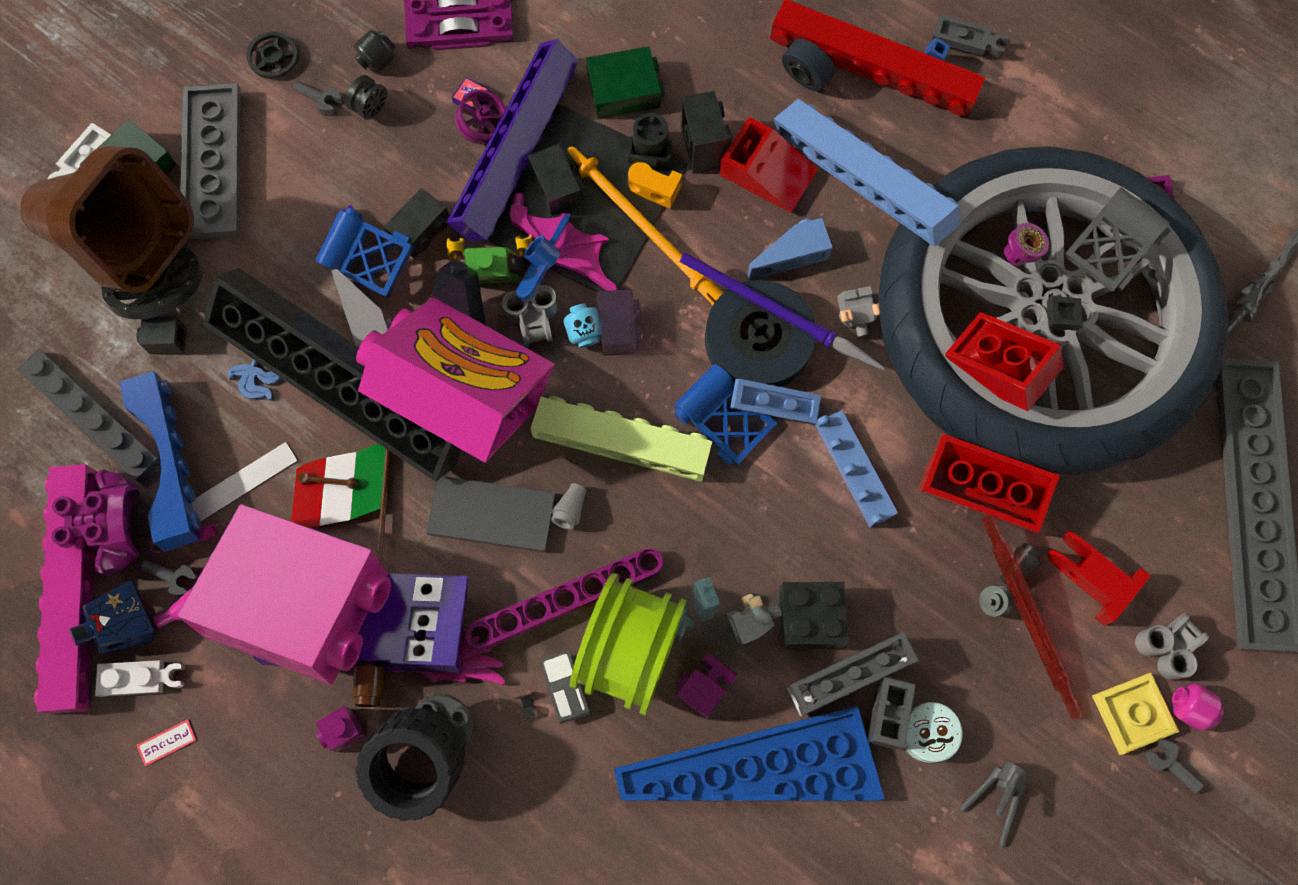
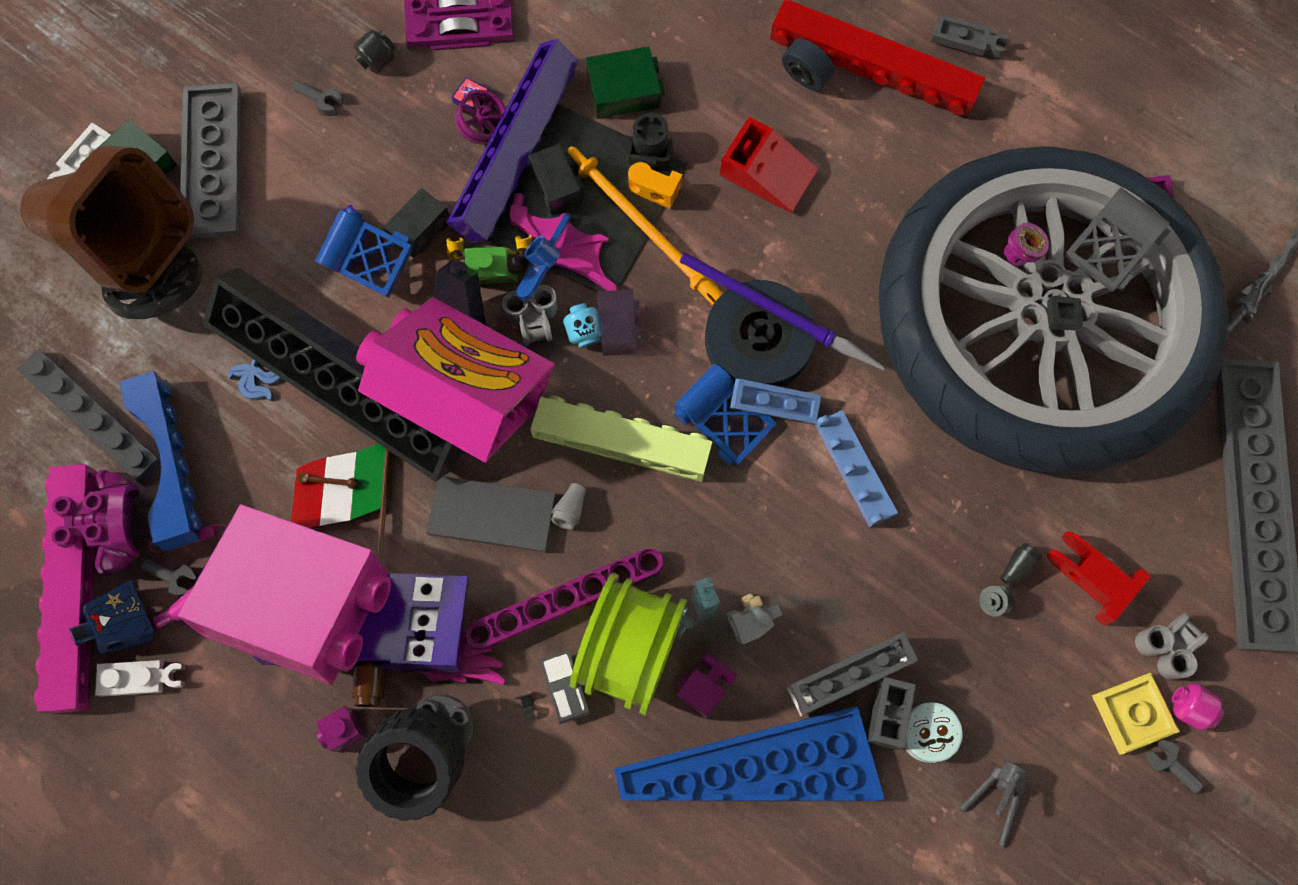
(162, 335): pearl dark grey brick -> none
(166, 742): white sticker -> none
(243, 481): white sticker -> none
(272, 55): pearl dark grey wheel -> none
(360, 311): light grey slope -> none
(365, 96): pearl dark grey wheel -> none
(704, 131): pearl dark grey brick -> none
(798, 247): medium blue slope -> none
(813, 615): pearl dark grey brick -> none
(858, 309): light grey piece -> none
(869, 172): medium blue brick -> none
(937, 49): blue piece -> none
(989, 483): red slope -> none
(1007, 360): red slope -> none
(1032, 616): clear red axle -> none

